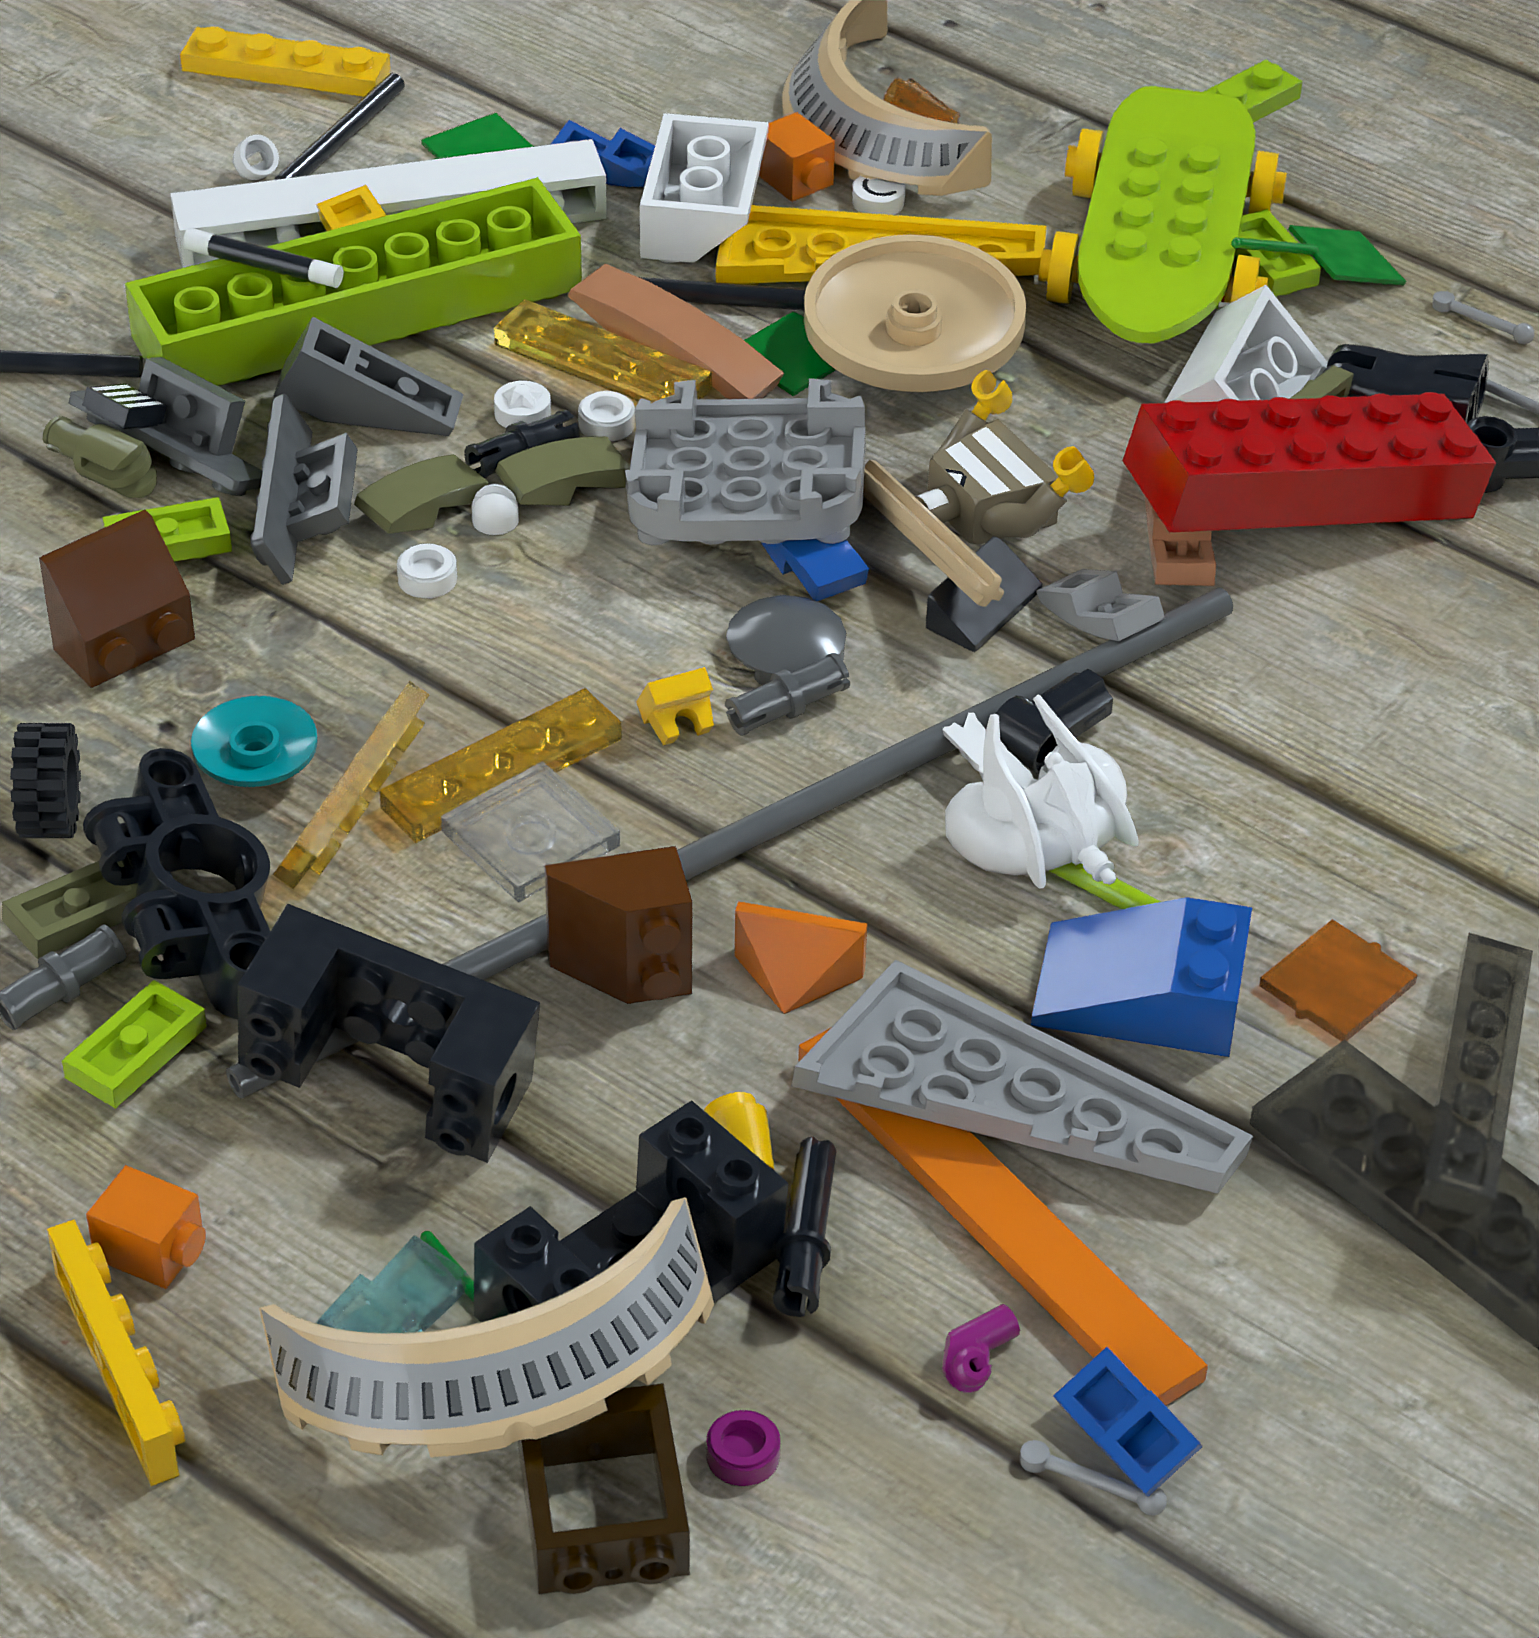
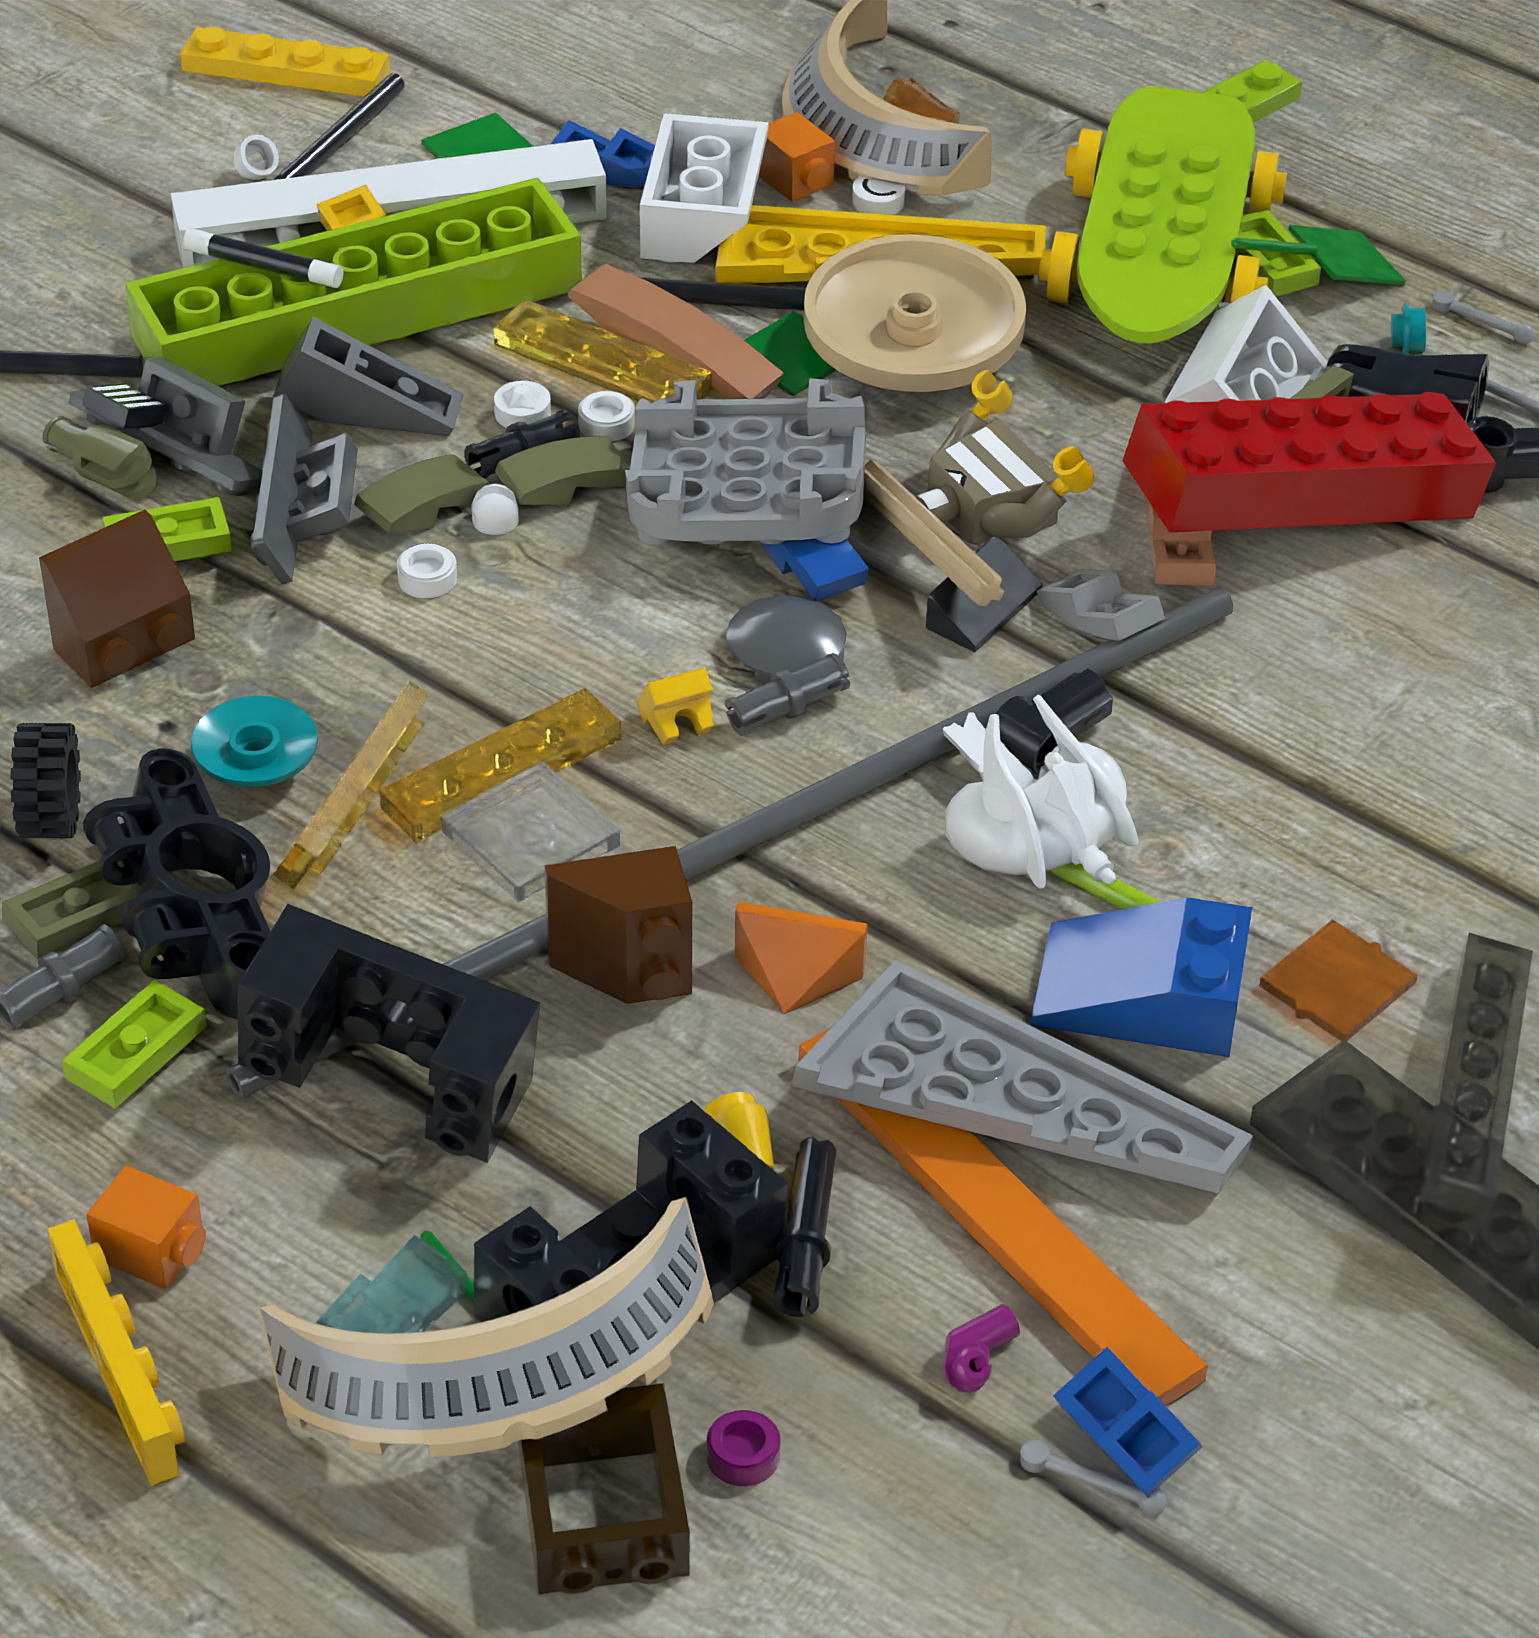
(1409, 329): none -> teal plate

